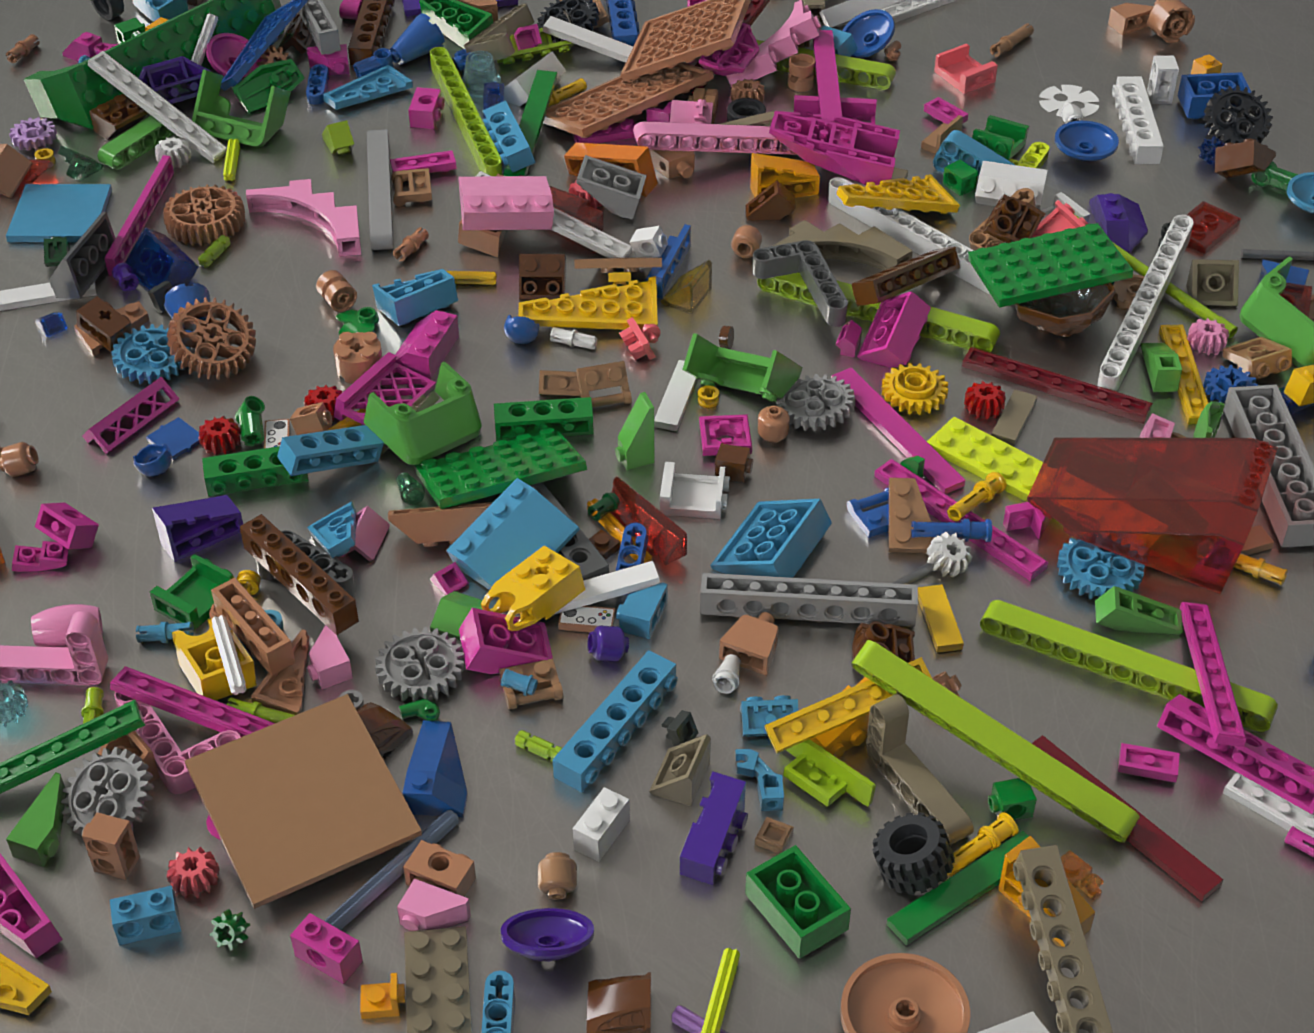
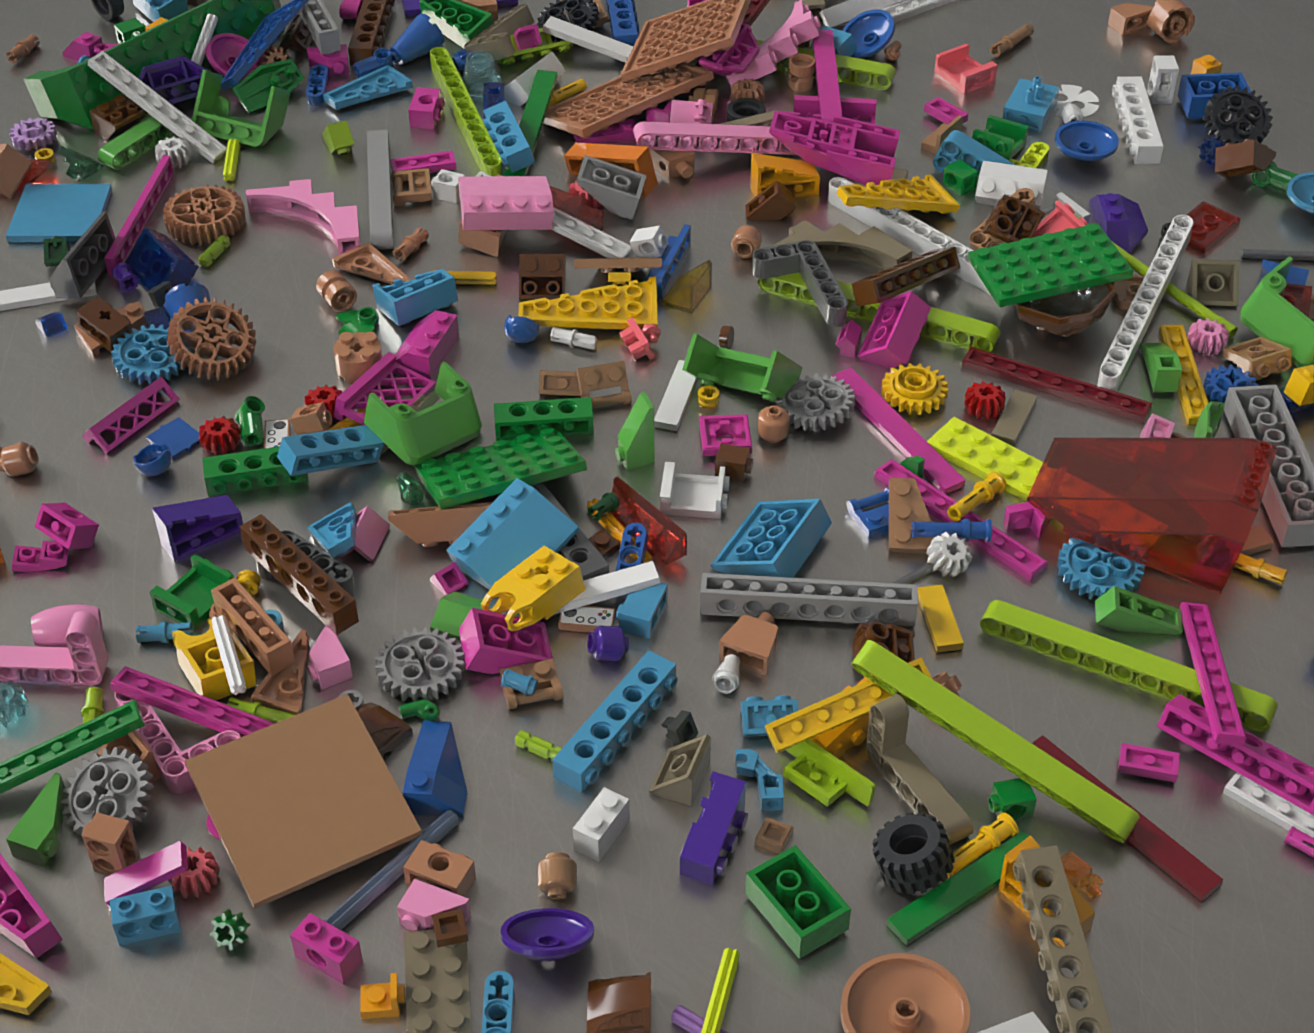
(147, 872): none -> dark pink tile
(157, 317): none -> clear blue slope
(369, 263): none -> nougat wing
(446, 186): none -> white brick
(449, 928): none -> reddish brown plate
(1031, 104): none -> dark azure piece

